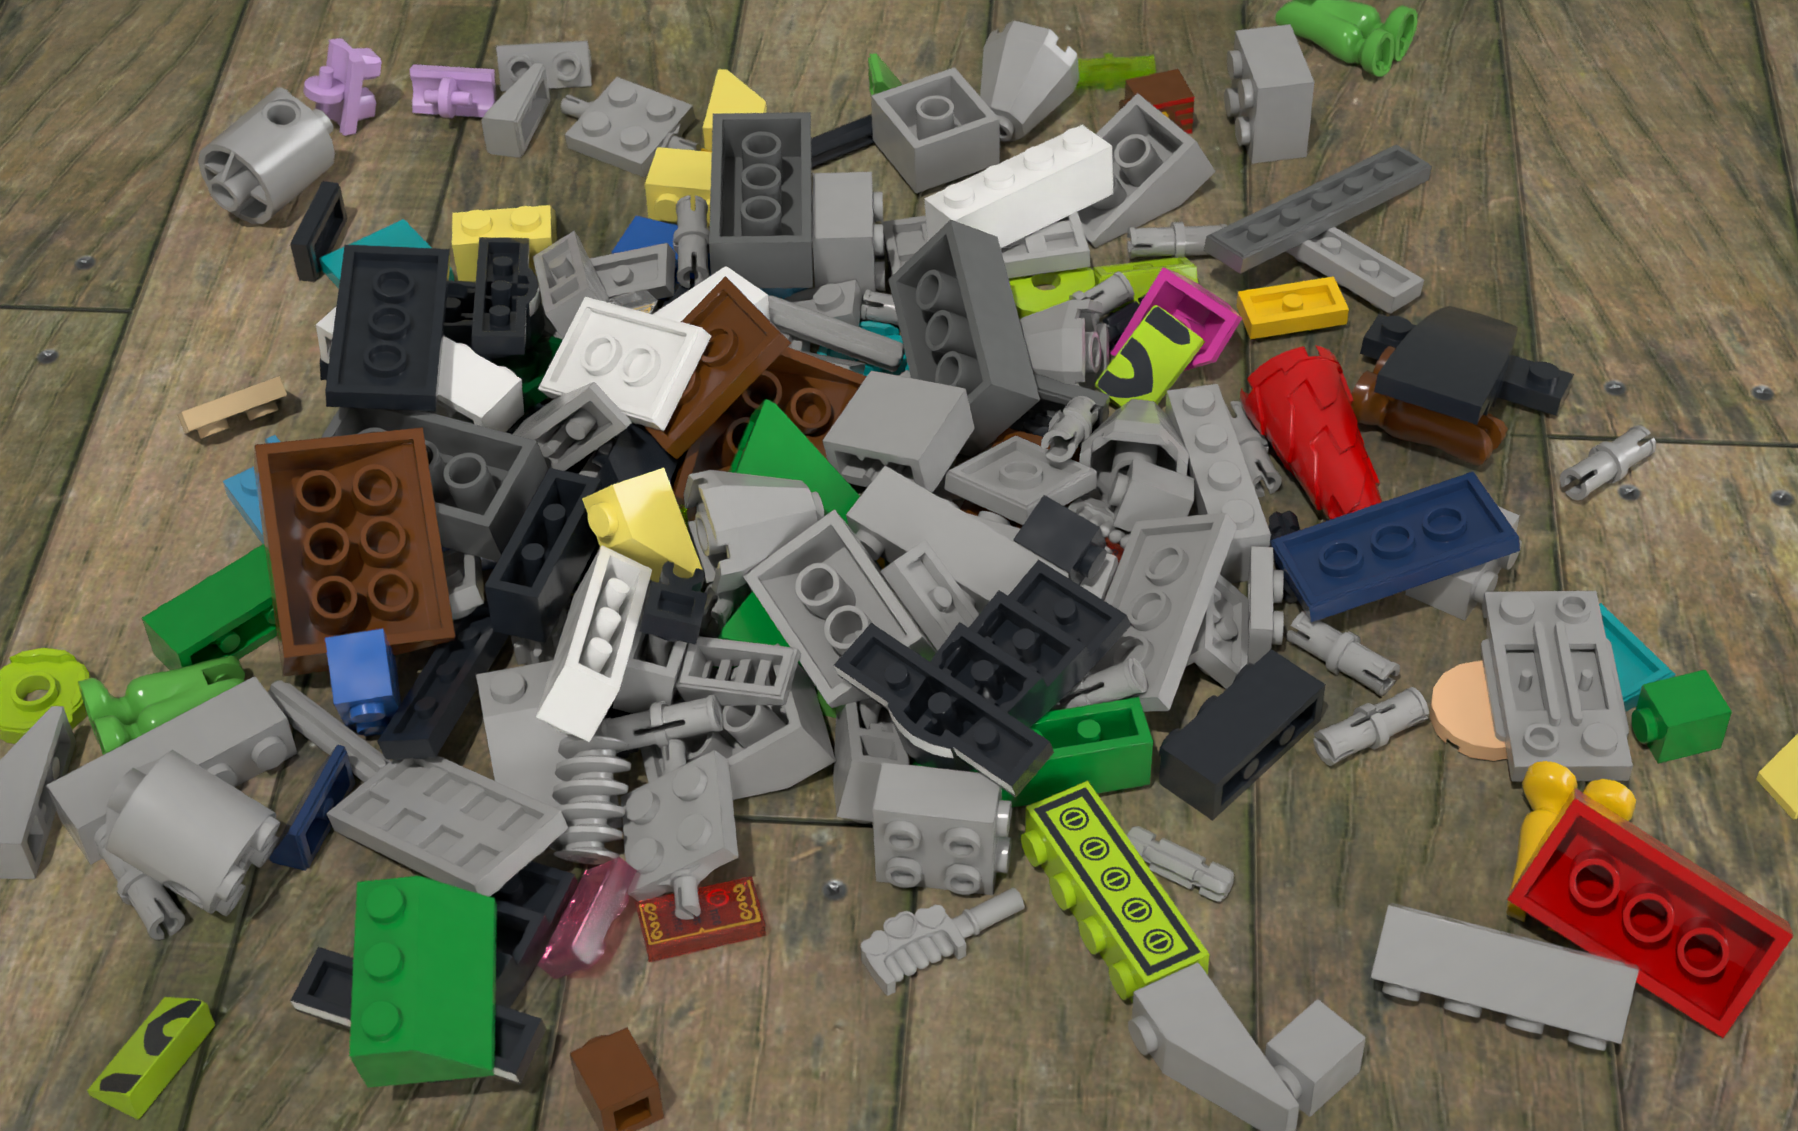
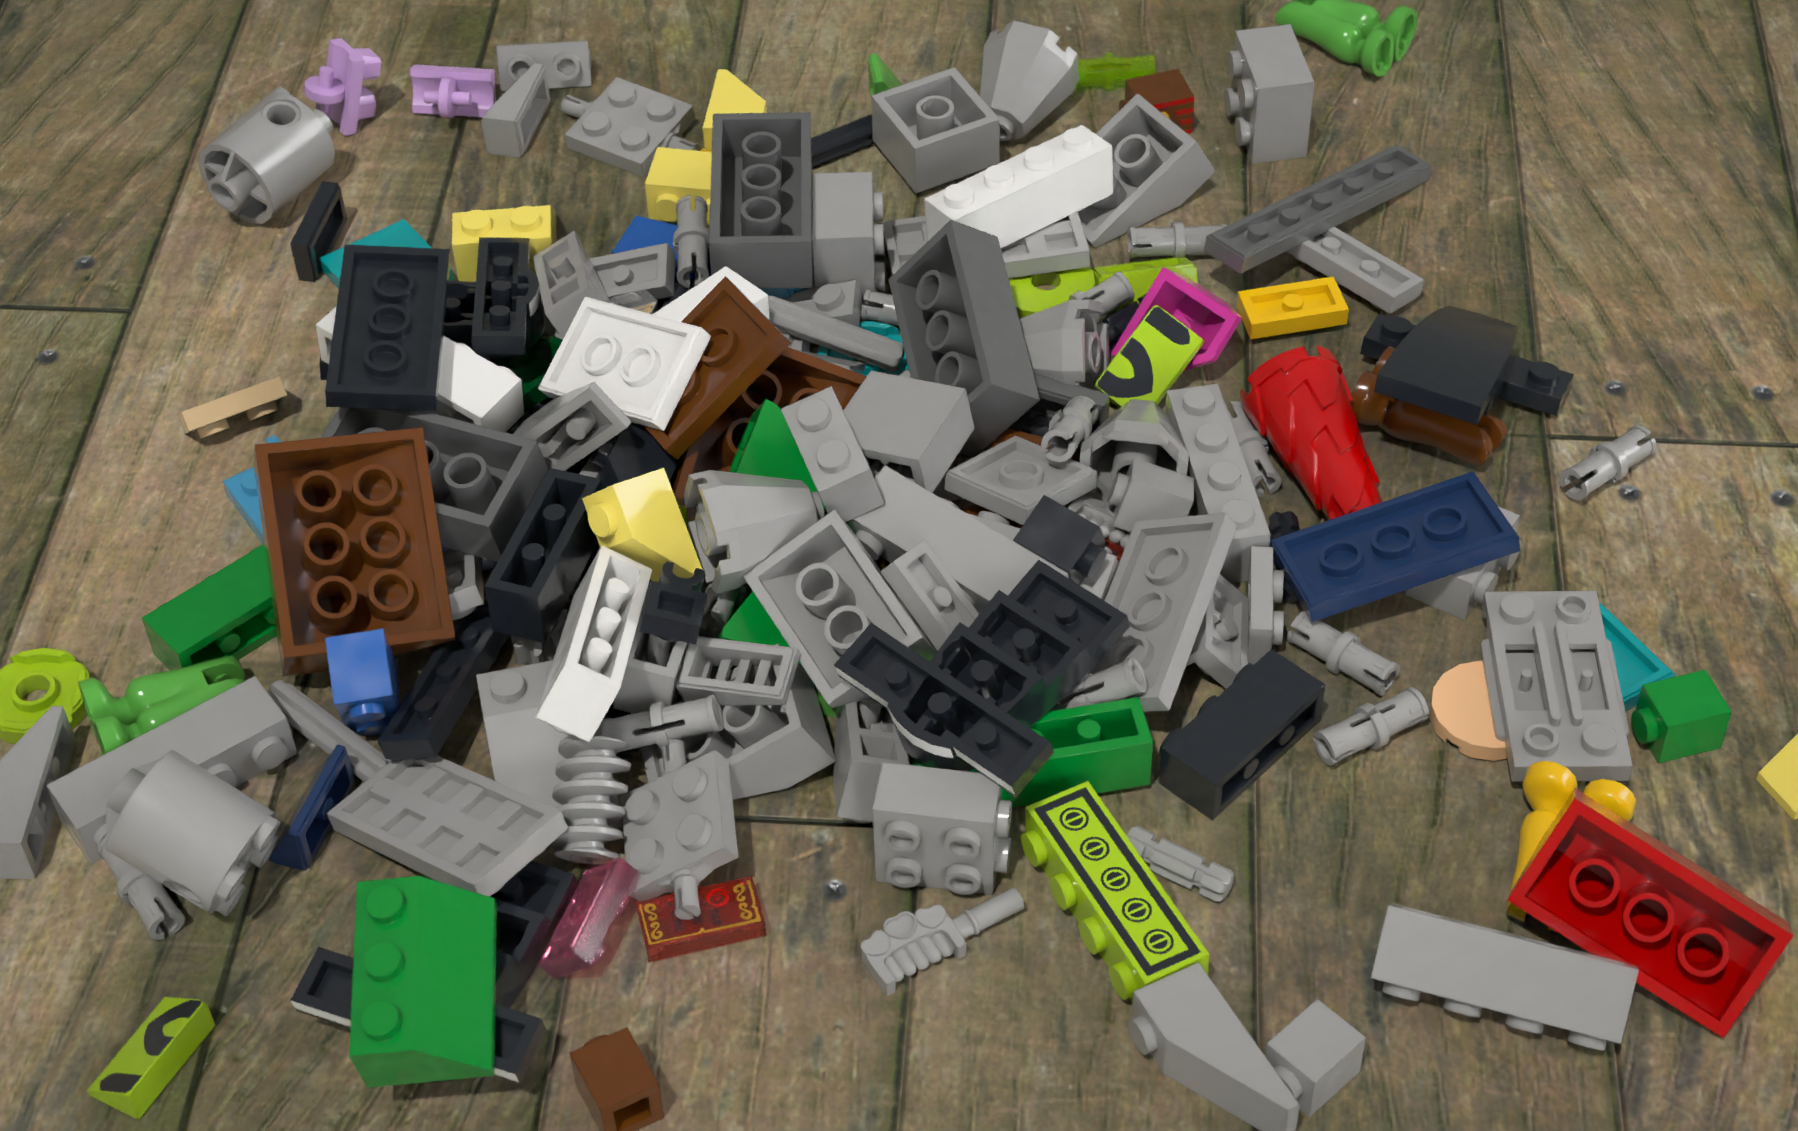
(832, 455): none -> light grey brick

